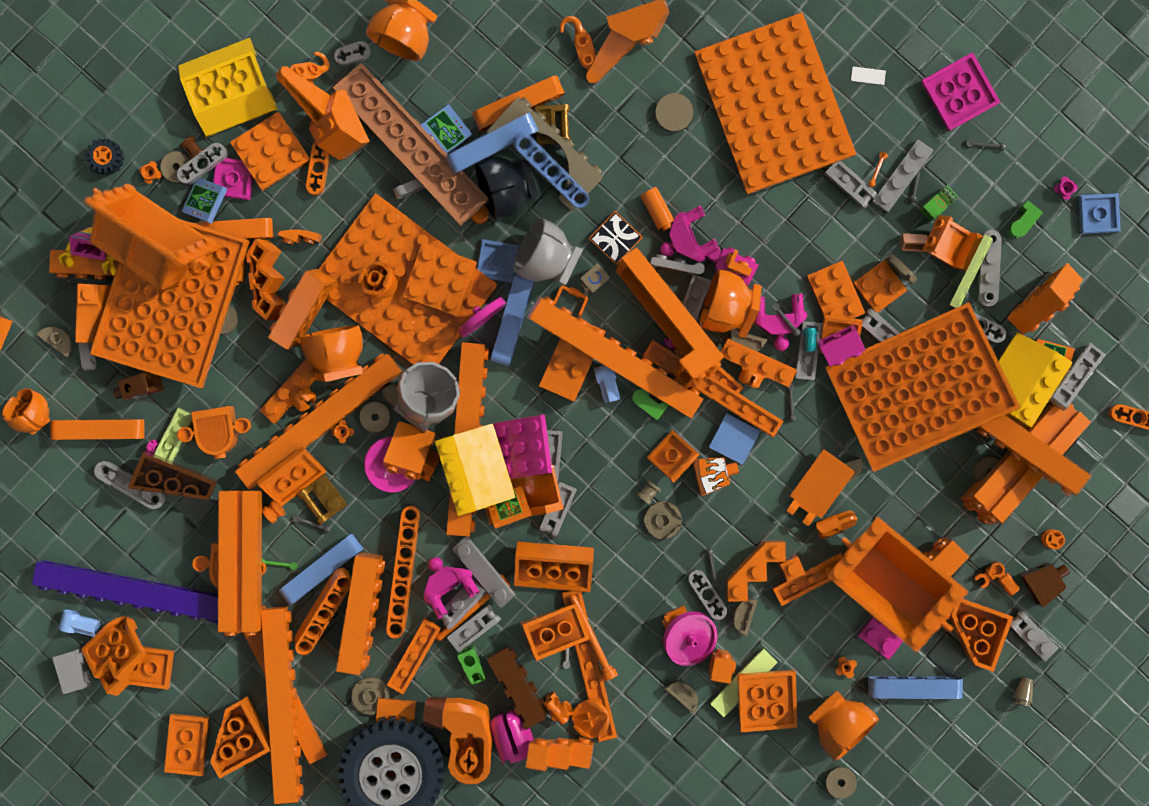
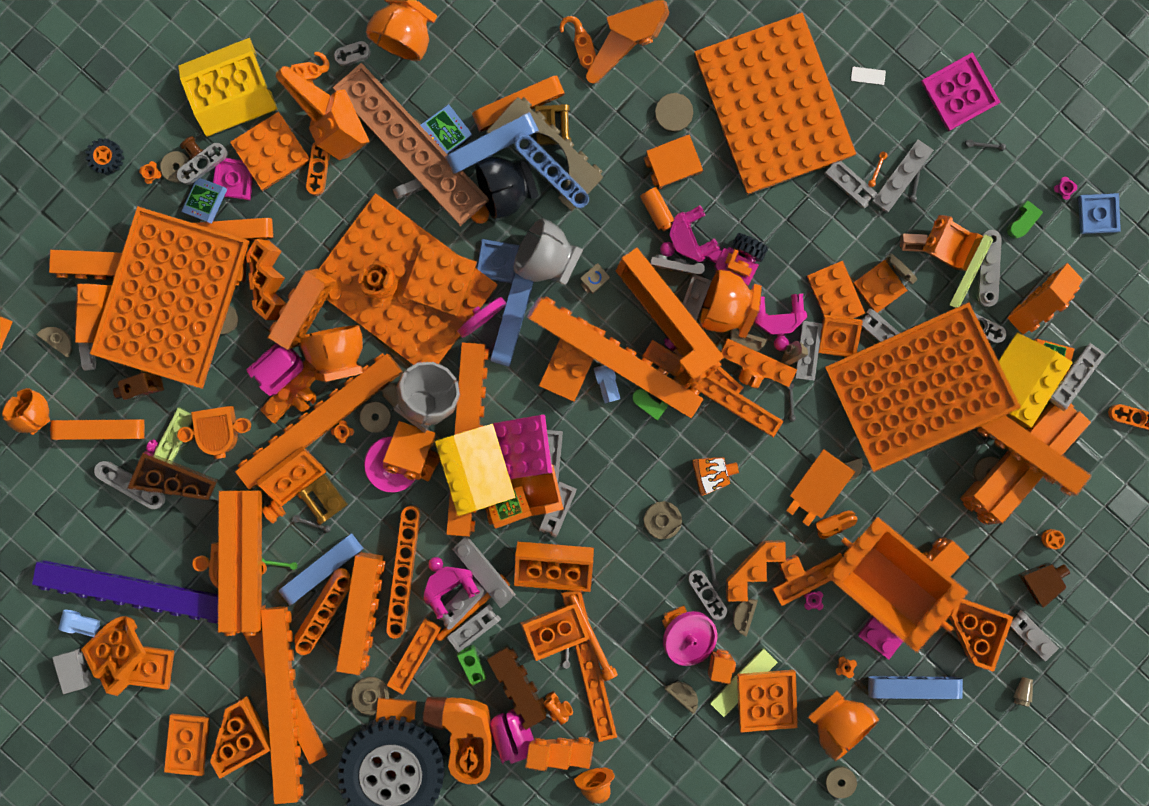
(80, 245): torso -> none
(146, 236): orange piece -> none
(276, 368): none -> dark pink cylinder
(292, 236): orange slope -> none
(575, 292): orange piece -> none
(590, 719): orange tile -> none
(595, 784): none -> orange piece
(615, 238): tile -> none
(649, 492): dark tan bush -> none
(673, 161): none -> orange panel
(673, 456): orange tile -> none
(734, 438): medium blue tile -> none
(748, 246): none -> black wheel
(775, 307): dark grey hinge -> none
(794, 352): none -> dark tan plate
(810, 339): teal pin -> none
(813, 605): none -> dark pink plate
(841, 346): dark pink brick -> none
(938, 203): bright green leg -> none
(996, 570): orange bar -> none

